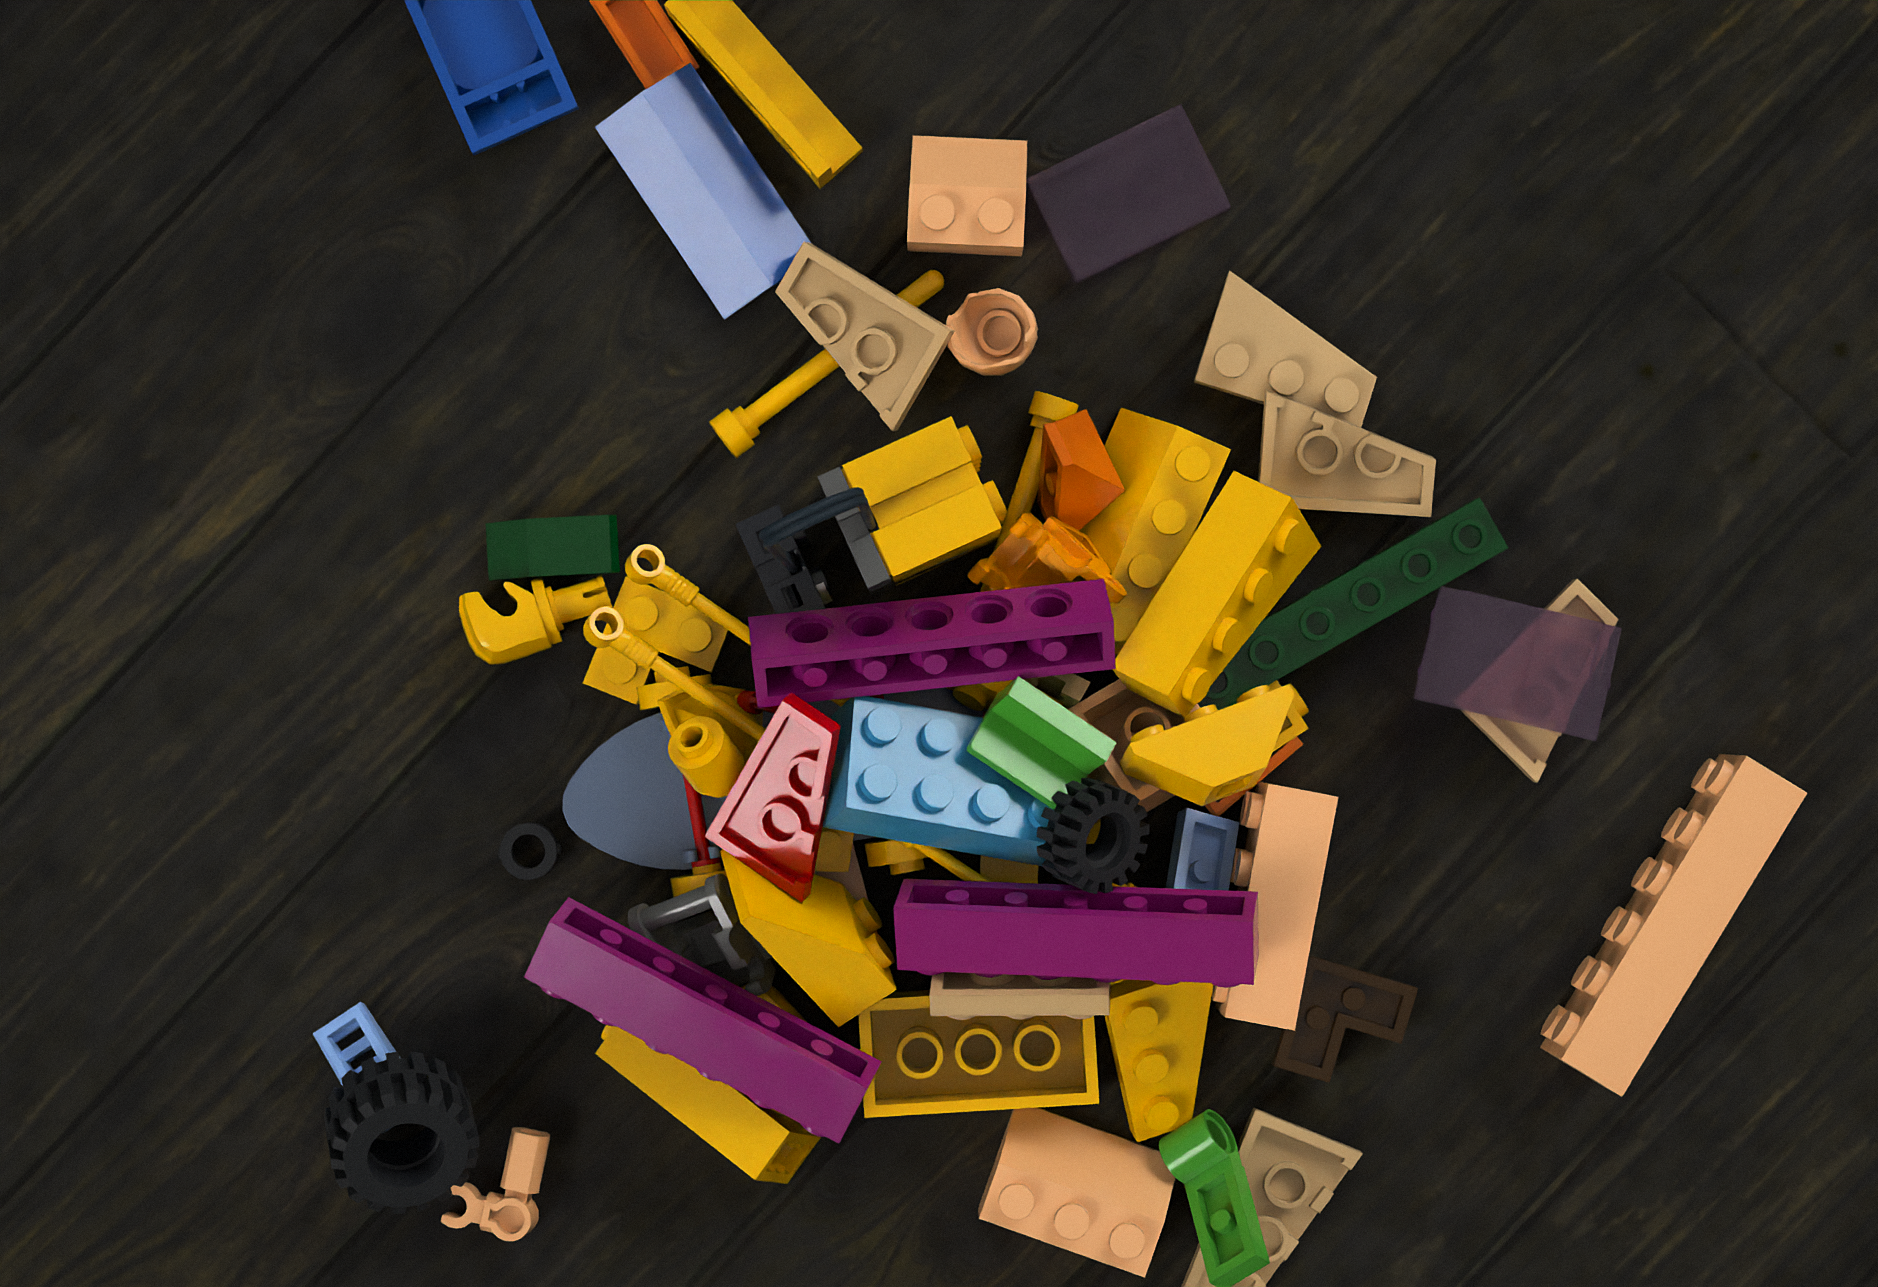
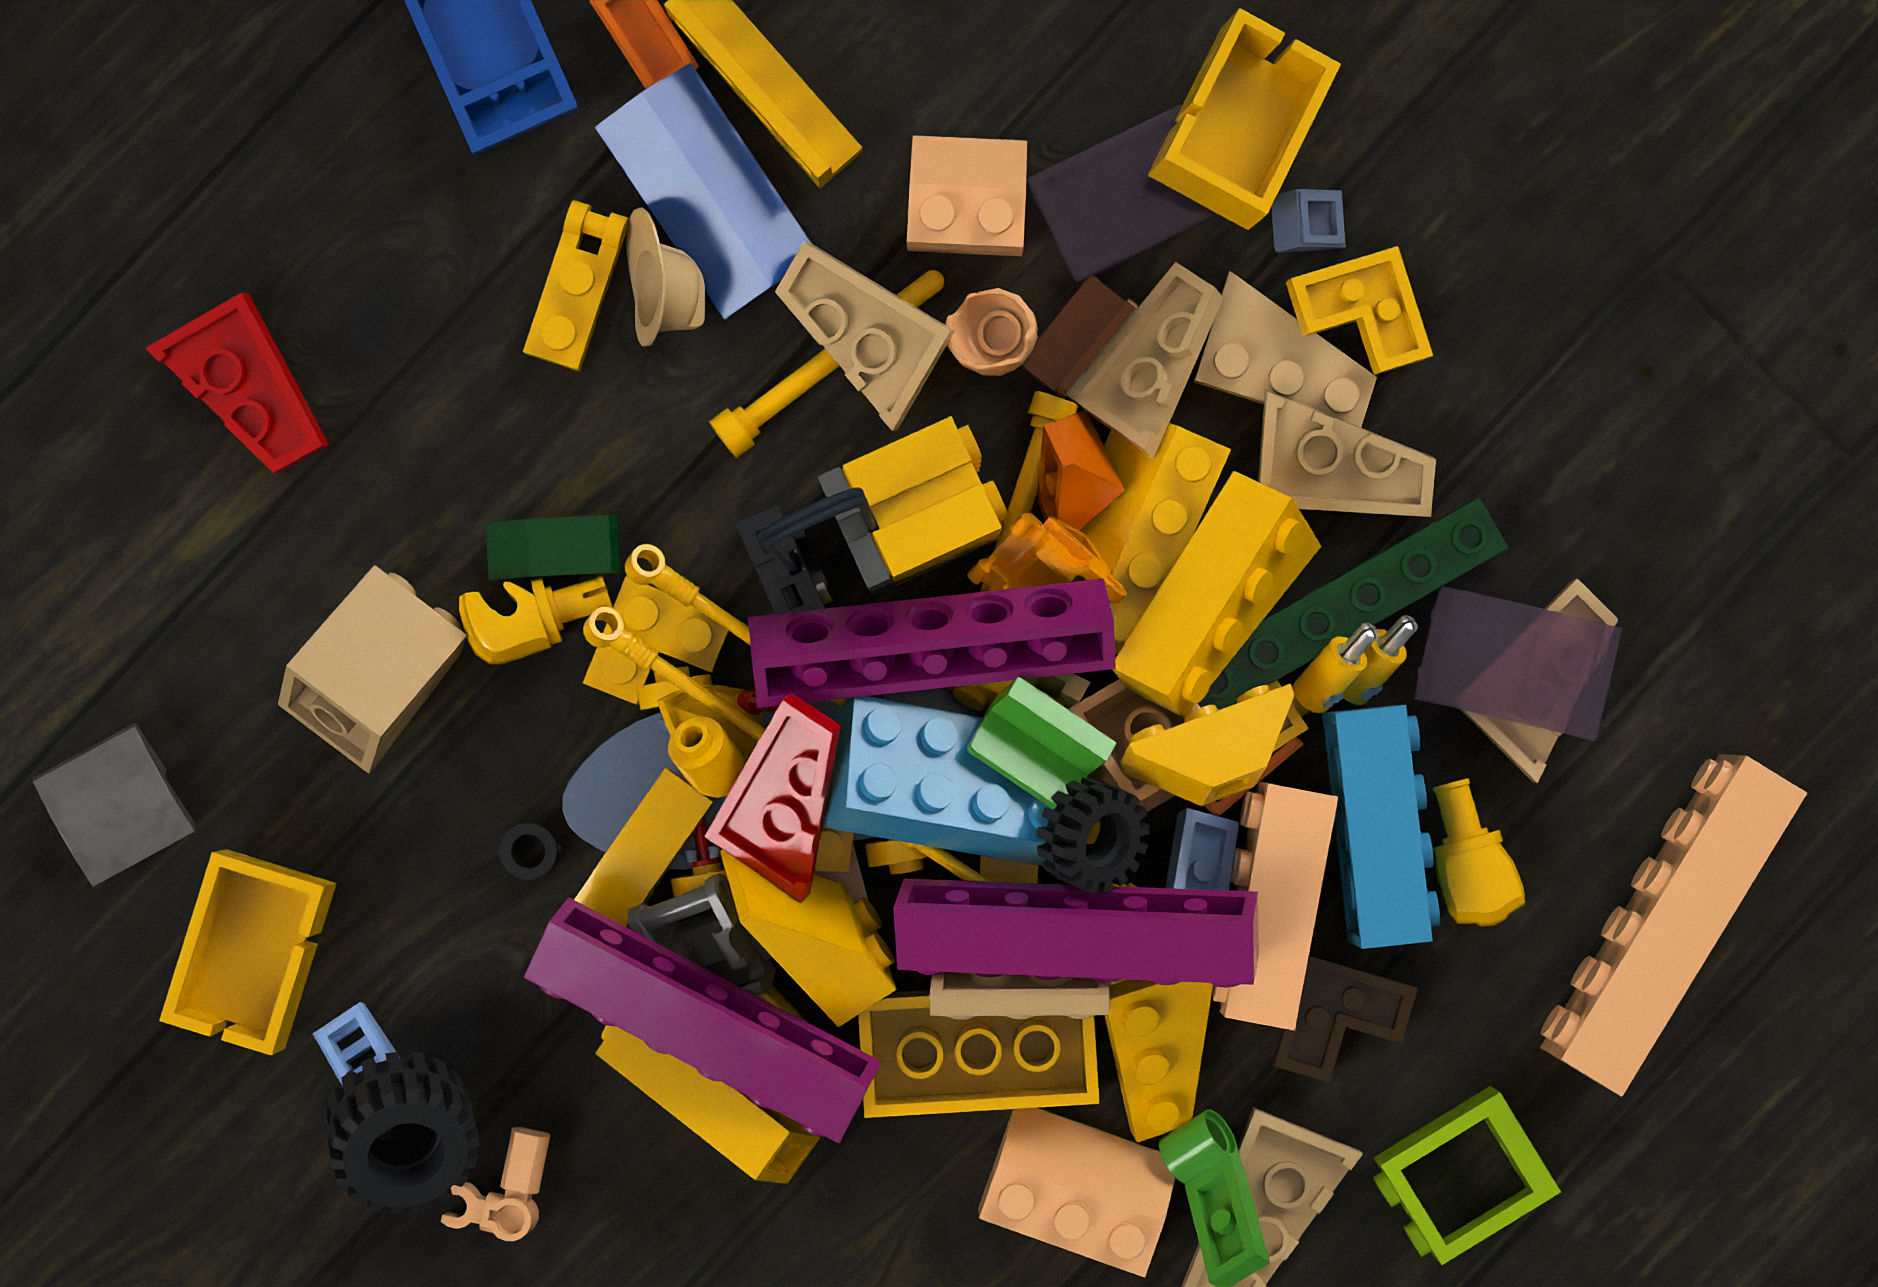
(113, 804): none -> flat silver slope
(245, 380): none -> red wing
(247, 951): none -> yellow piece
(371, 667): none -> tan slope
(575, 287): none -> yellow plate
(645, 847): none -> yellow slope
(663, 281): none -> tan piece
(1077, 336): none -> reddish brown panel
(1150, 359): none -> tan wing
(1244, 120): none -> yellow piece
(1308, 220): none -> sand blue slope
(1354, 666): none -> yellow piece
(1373, 294): none -> yellow plate
(1379, 826): none -> dark azure brick
(1472, 866): none -> yellow piece
(1486, 1106): none -> lime window

